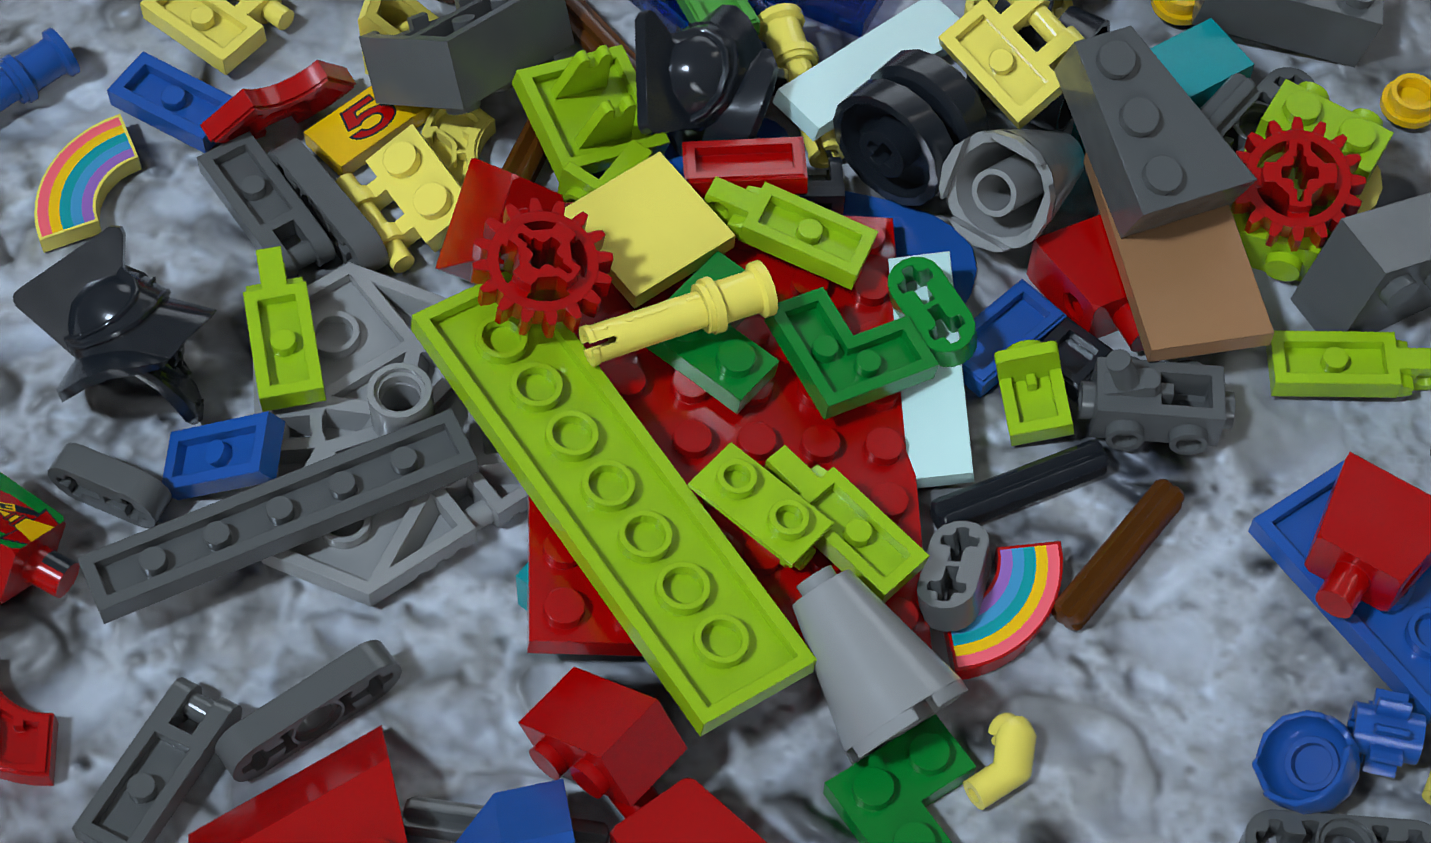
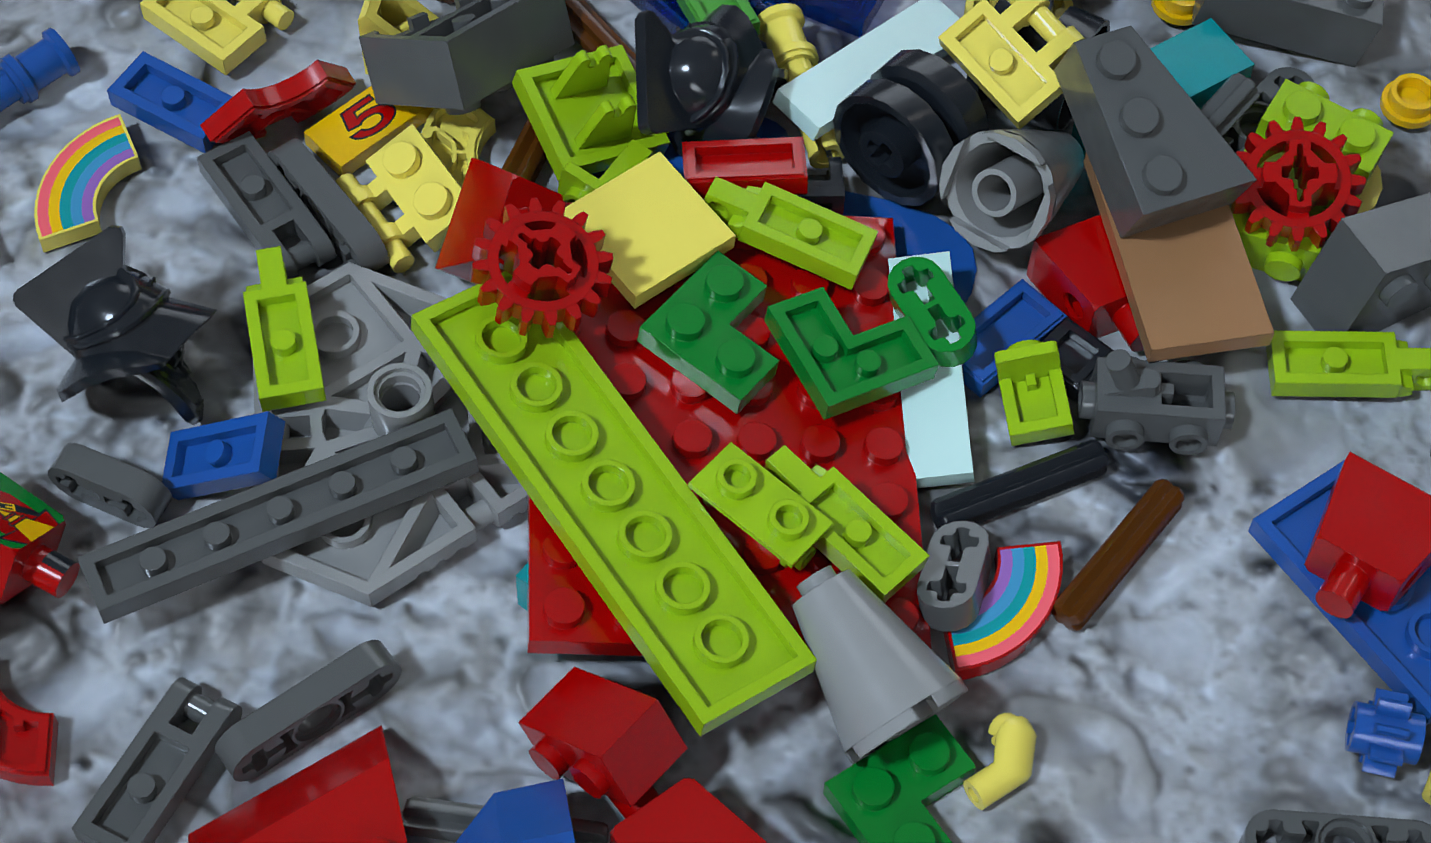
(707, 307): light yellow pin -> none
(1307, 762): blue hair -> none

